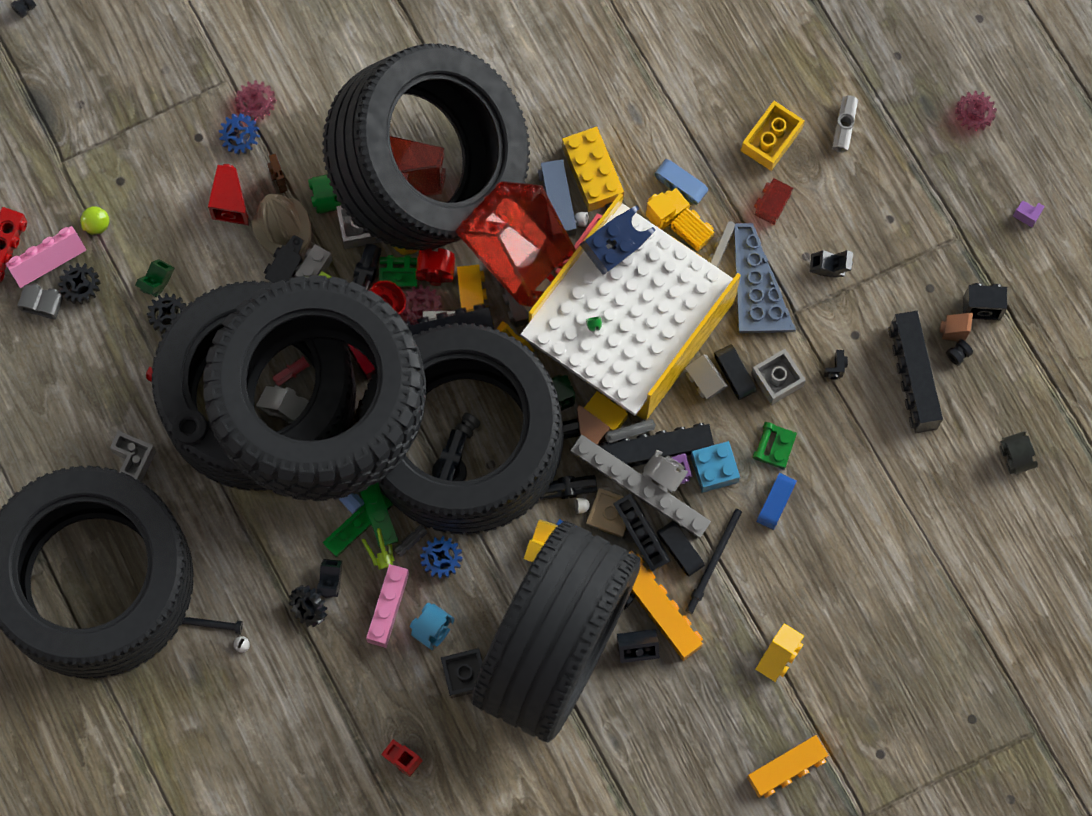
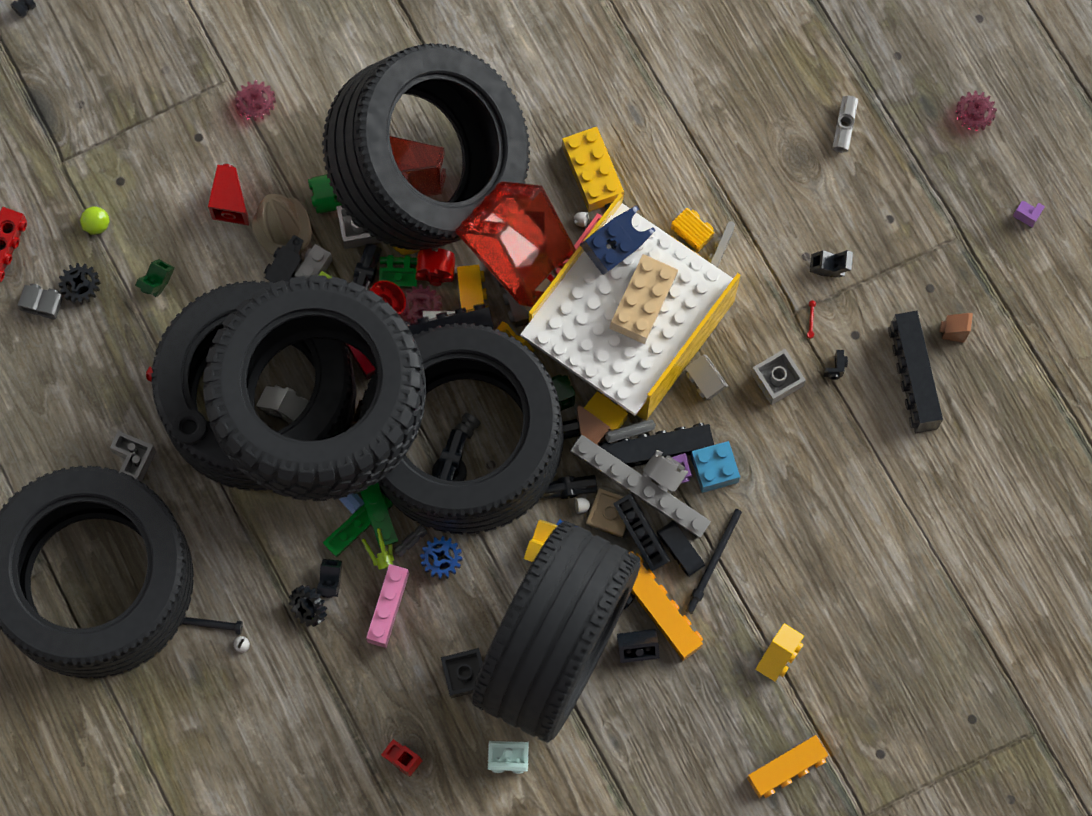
(45, 256): bright pink brick -> none
(162, 319): black gear -> none
(242, 141): blue gear -> none
(276, 173): reddish brown plate -> none
(290, 371): coral axle -> none
(431, 626): dark azure brick -> none
(508, 756): none -> light aqua bracket
(557, 190): sand blue brick -> none
(594, 322): green hinge -> none
(643, 299): none -> tan brick
(665, 207): yellow brick -> none
(676, 177): medium blue beam -> none
(735, 372): black beam -> none
(758, 294): sand blue wing -> none
(772, 135): yellow brick -> none
(773, 201): clear red piece -> none
(776, 501): blue beam -> none
(781, 447): green plate -> none
(810, 334): none -> red hinge
(959, 352): black wheel -> none
(985, 301): black brick -> none
(1018, 452): pearl dark grey brick -> none

